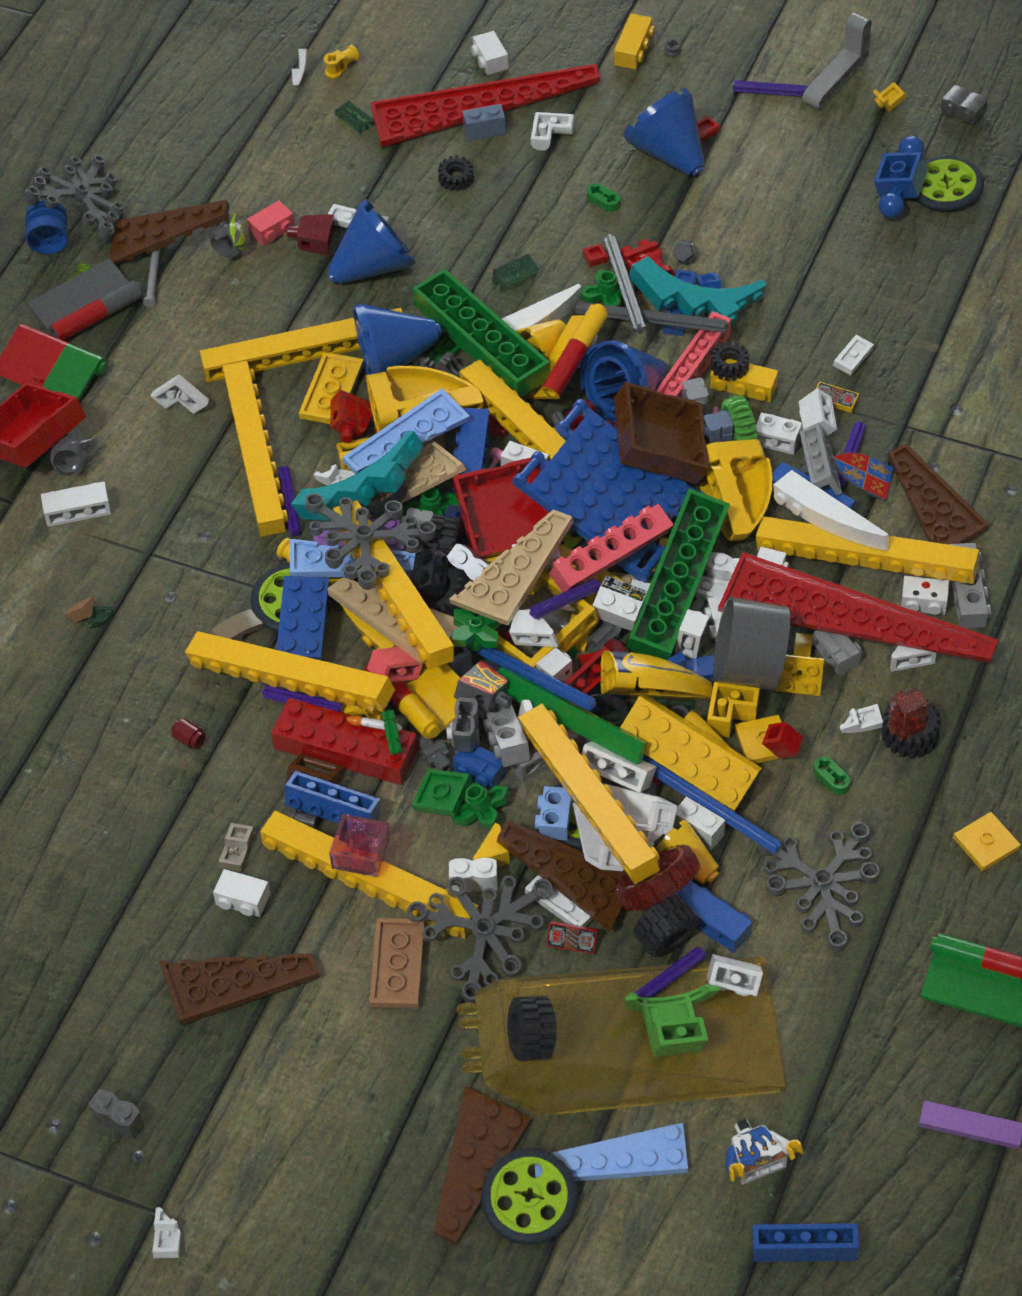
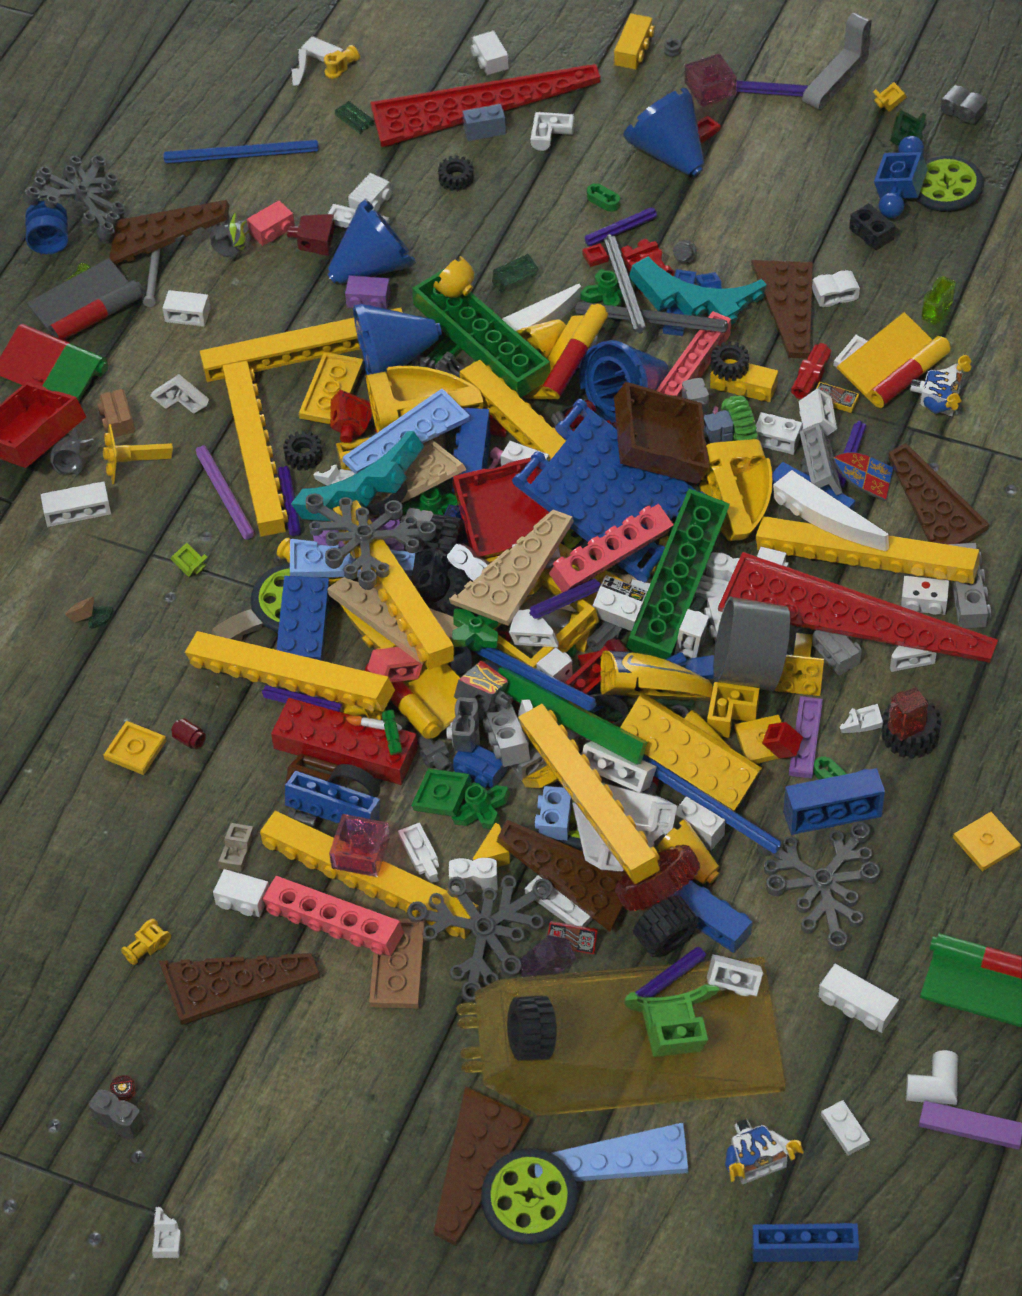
(116, 412): none -> medium nougat brick
(123, 1087): none -> tile
(127, 453): none -> yellow piece
(135, 747): none -> yellow plate
(148, 940): none -> yellow connector
(186, 308): none -> white brick
(189, 560): none -> lime bracket
(225, 492): none -> medium lavender axle
(241, 151): none -> blue axle
(303, 459): none -> black tyre
(319, 48): none -> white tile
(326, 906): none -> coral brick
(358, 775): none -> black tyre
(367, 291): none -> medium lavender brick
(372, 188): none -> white brick
(420, 851): none -> white hinge
(456, 279): none -> yellow cylinder
(540, 778): none -> yellow plate
(547, 957): none -> clear purple slope
(621, 226): none -> dark purple axle
(710, 79): none -> clear pink brick
(789, 301): none -> reddish brown wing
(807, 726): none -> medium lavender tile
(811, 371): none -> red piece
(833, 801): none -> blue brick
(835, 288): none -> white brick
(845, 1127): none -> white plate
(858, 998): none -> white brick
(872, 226): none -> black brick
(893, 360): none -> yellow door
(907, 125): none -> dark green bracket
(938, 299): none -> clear neon green brick
(940, 1086): none -> white brick
(942, 387): none -> torso

